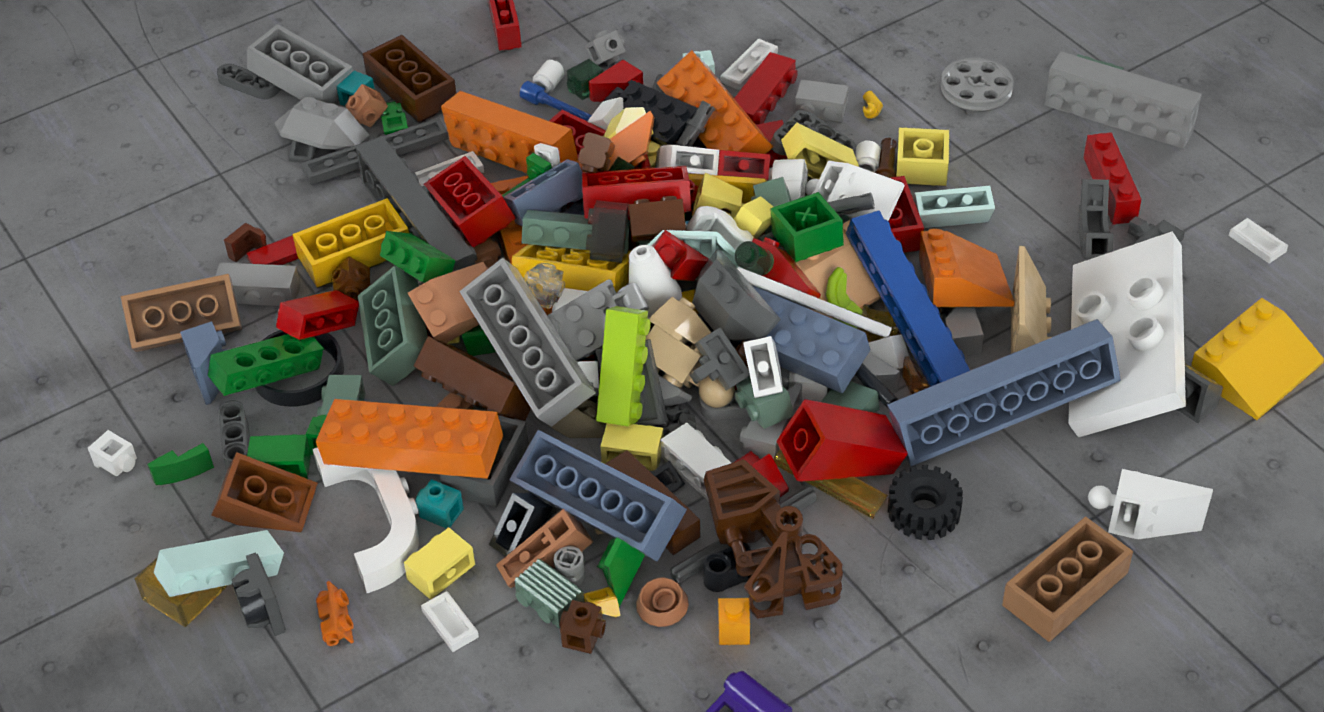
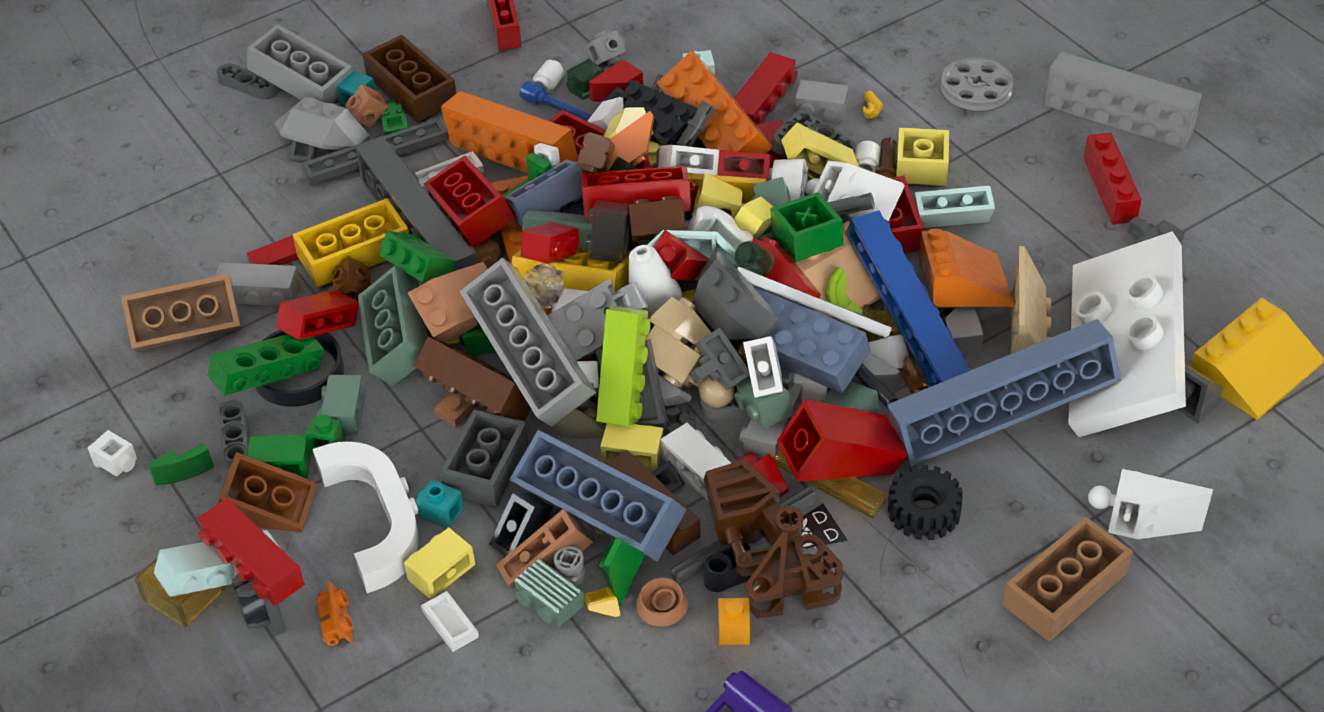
(199, 345): sand blue slope -> none
(243, 241): copper bracket -> none
(250, 552): none -> red brick
(410, 438): orange brick -> none
(549, 242): none -> red brick
(582, 626): reddish brown brick -> none
(747, 63): white tile -> none
(821, 523): none -> black sticker
(1093, 219): dark grey arch -> none
(1258, 240): white tile -> none

